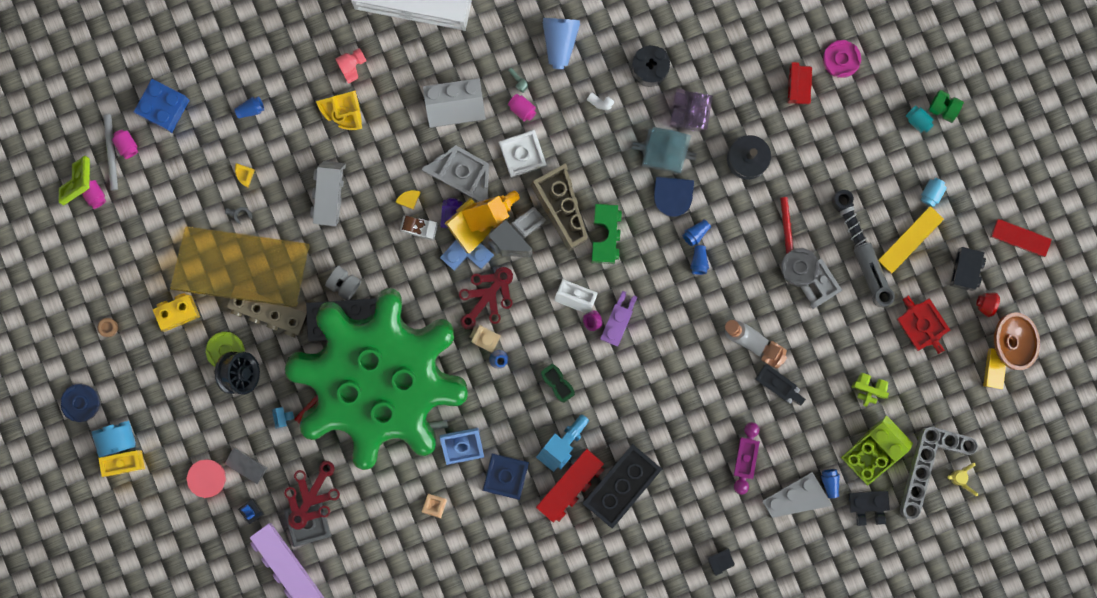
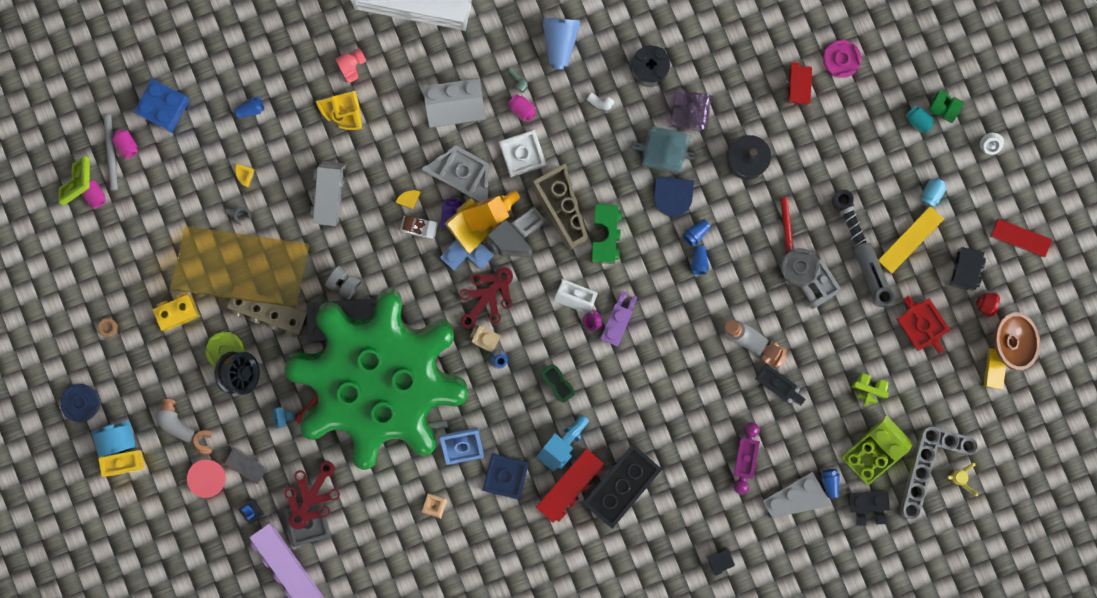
(168, 421): none -> light grey piece
(991, 143): none -> white hat

